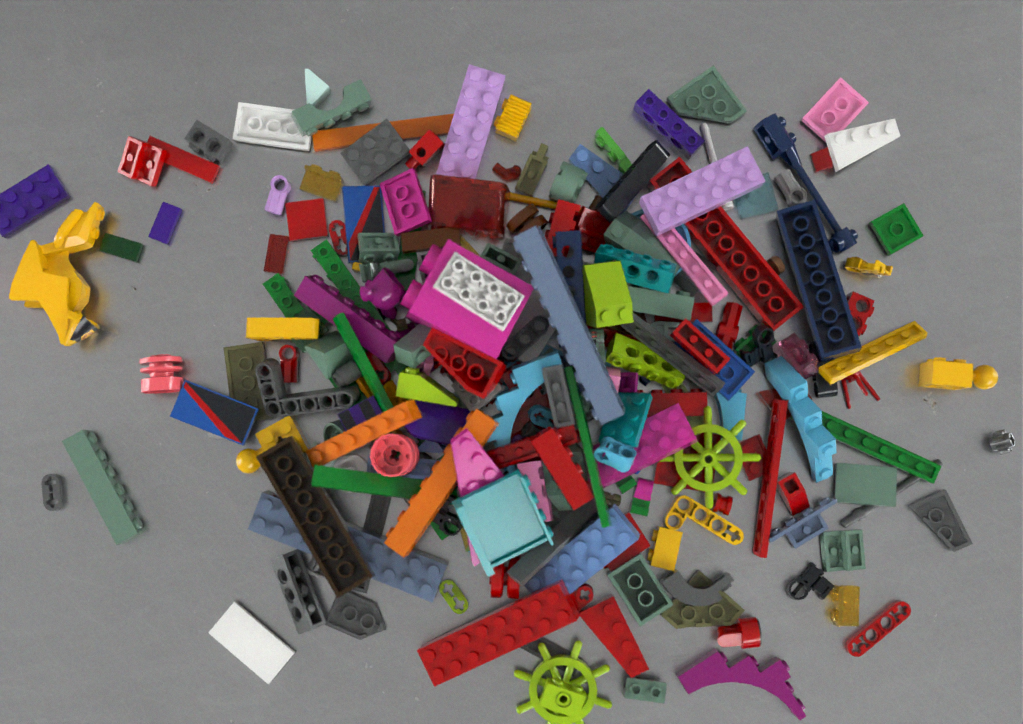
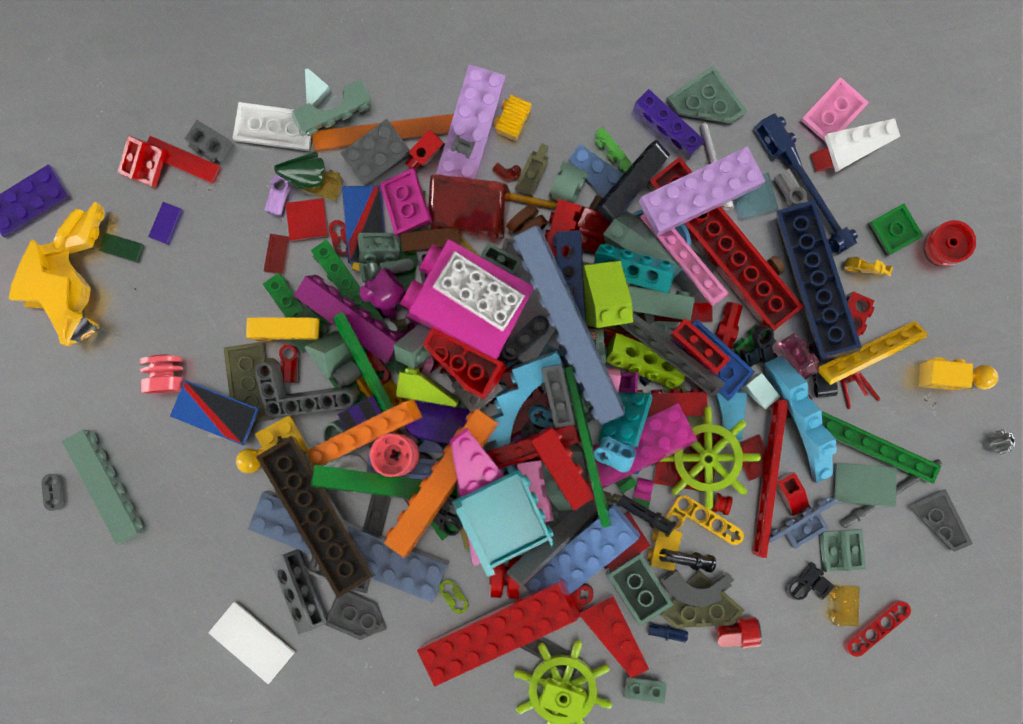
(302, 171): none -> dark green hat
(462, 146): none -> dark grey bush
(655, 519): none -> black pin
(668, 633): none -> dark blue axle
(694, 560): none -> black pin
(761, 390): none -> light aqua slope
(771, 676): magenta arch -> none
(950, 243): none -> red wheel

